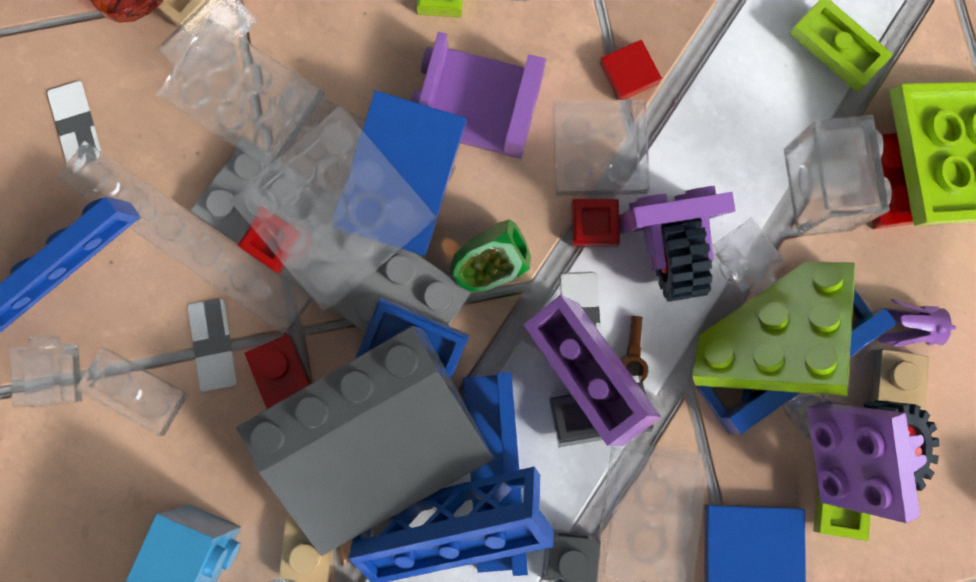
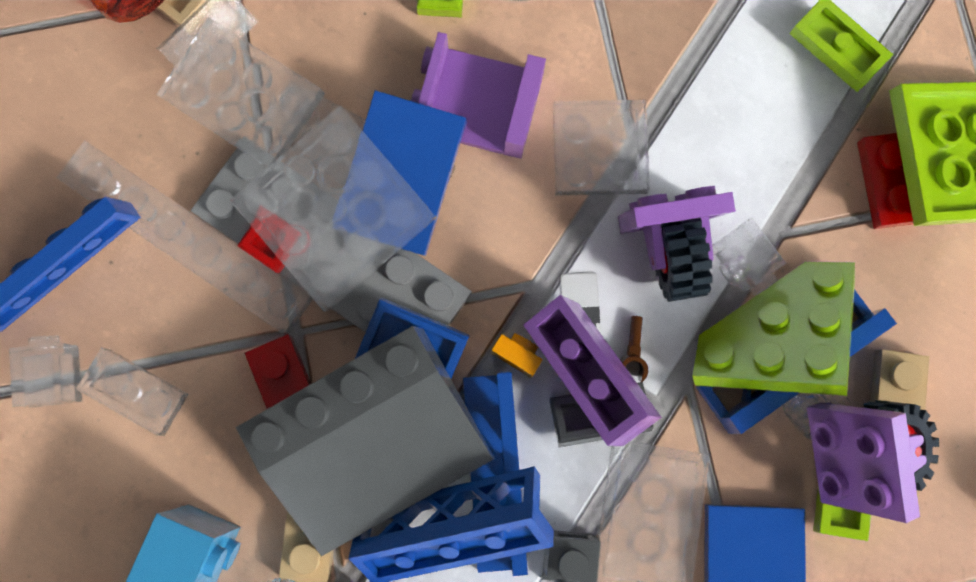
(72, 118): white sticker -> none
(212, 345): clear sticker -> none
(491, 258): green rock -> none
(518, 353): none -> light orange plate
(595, 223): red tile -> none
(630, 70): red tile -> none
(837, 176): clear brick -> none
(931, 325): medium lavender piece -> none

